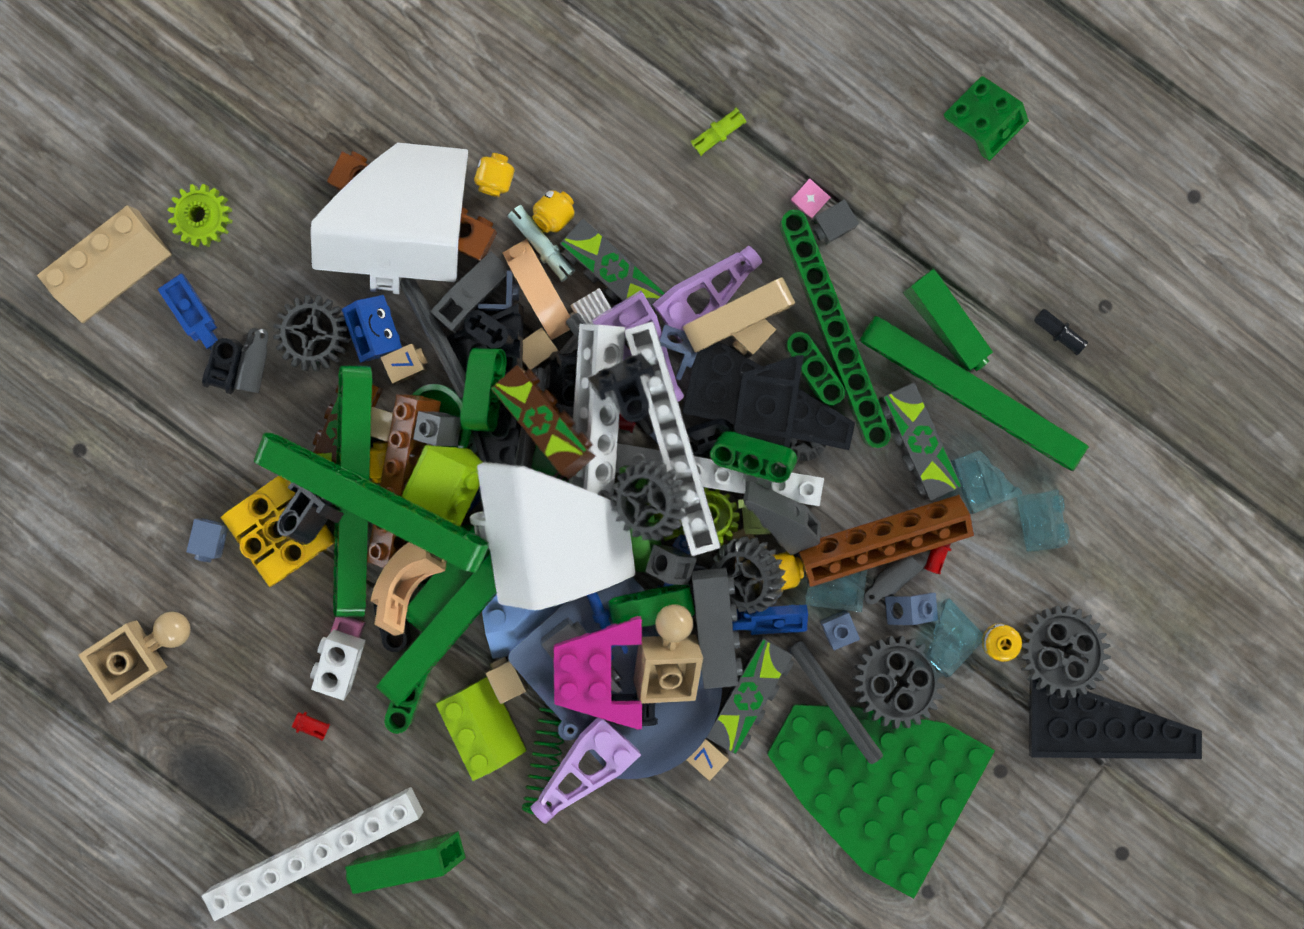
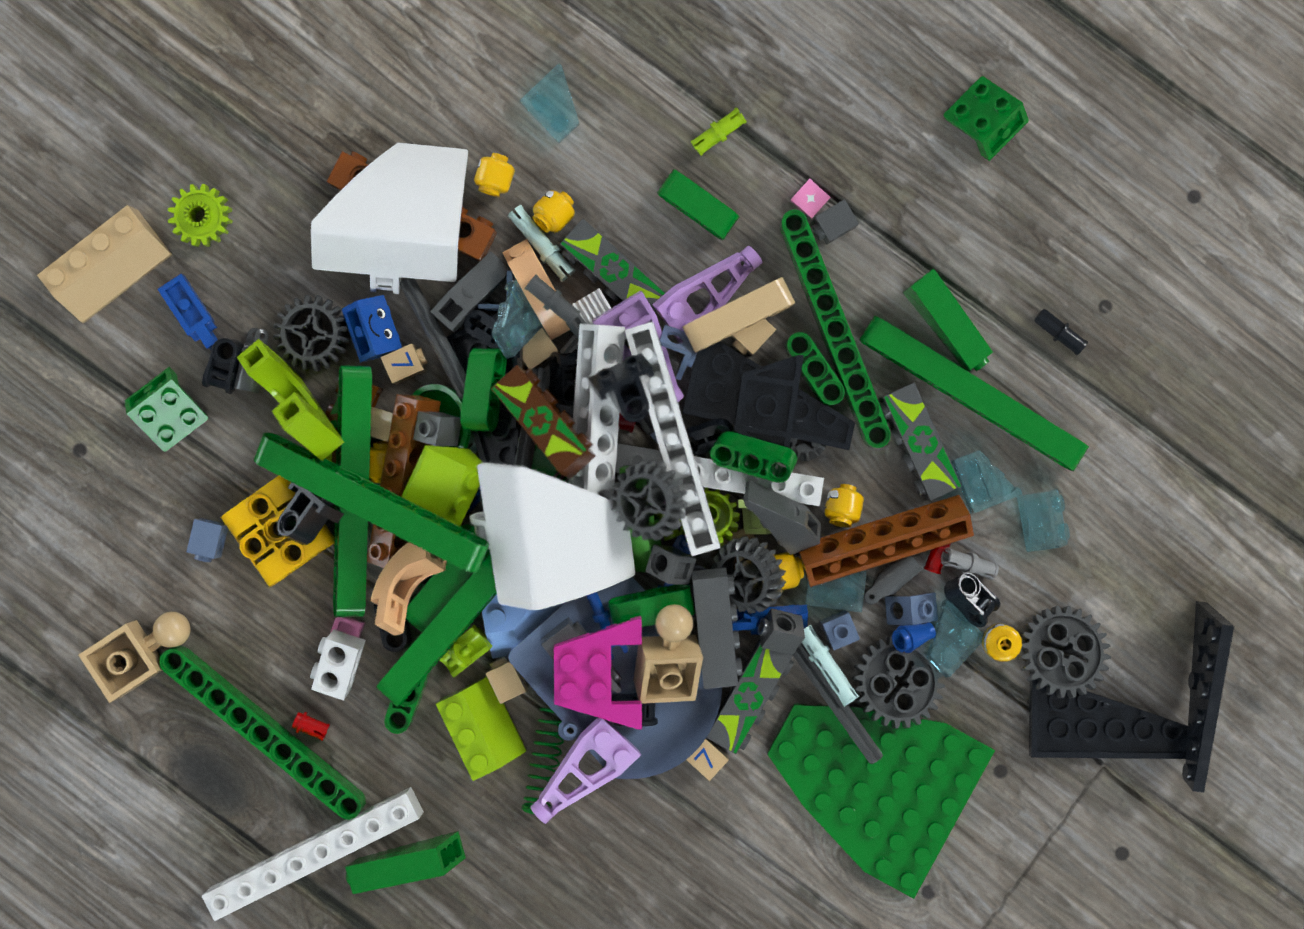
(165, 410): none -> bracket
(249, 730): none -> green beam
(298, 409): none -> lime arch
(466, 650): none -> lime hips
(515, 321): none -> clear light blue wing
(552, 104): none -> clear light blue wing
(552, 299): none -> dark grey pin
(698, 204): none -> green beam
(781, 631): none -> dark grey brick
(820, 655): none -> light aqua pin
(844, 506): none -> yellow head
(910, 637): none -> blue cone
(969, 563): none -> light grey pin
(972, 599): none -> black piece
(1206, 682): none -> black wing

